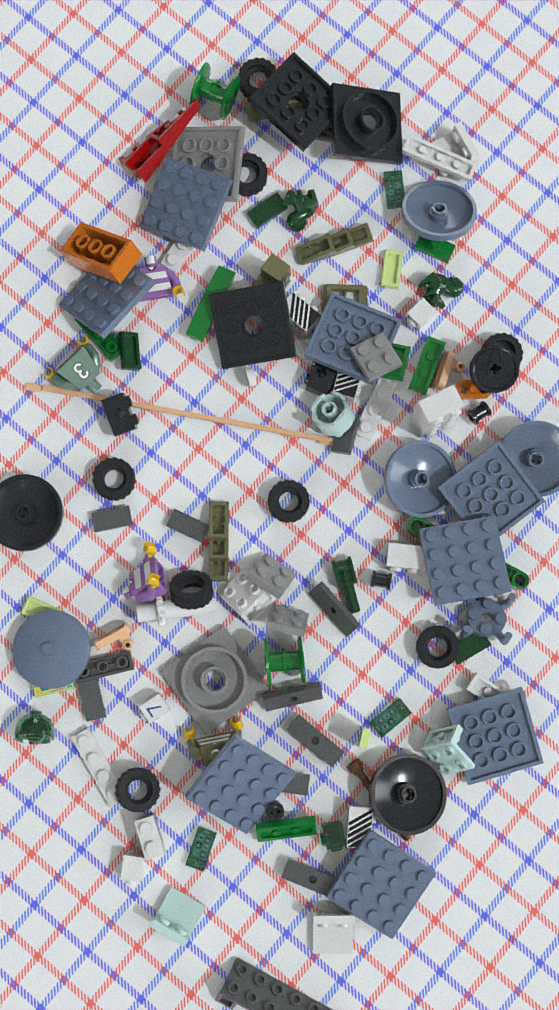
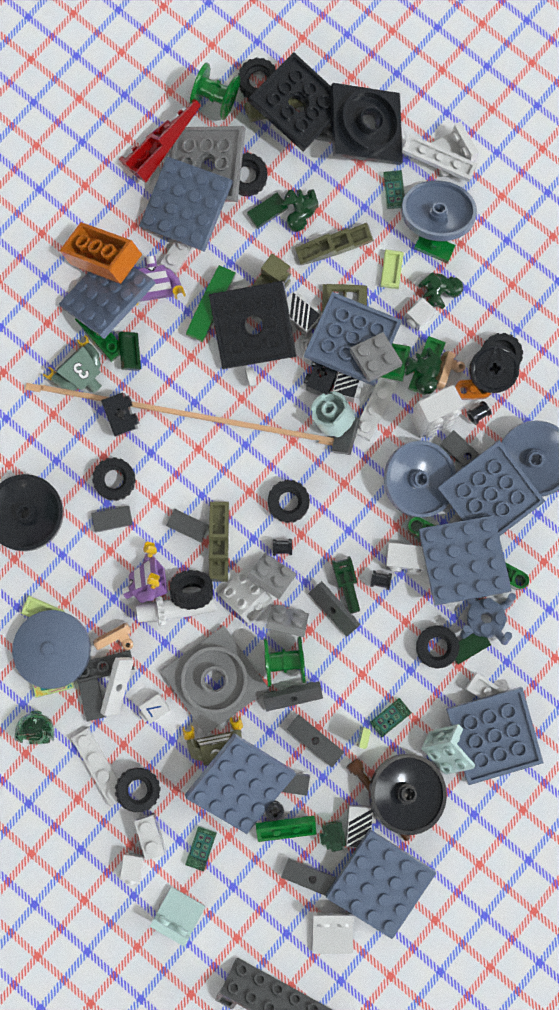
(116, 686): none -> white tile
(282, 547): none -> black bush
(428, 367): none -> dark green animal
(458, 447): none -> dark grey tile

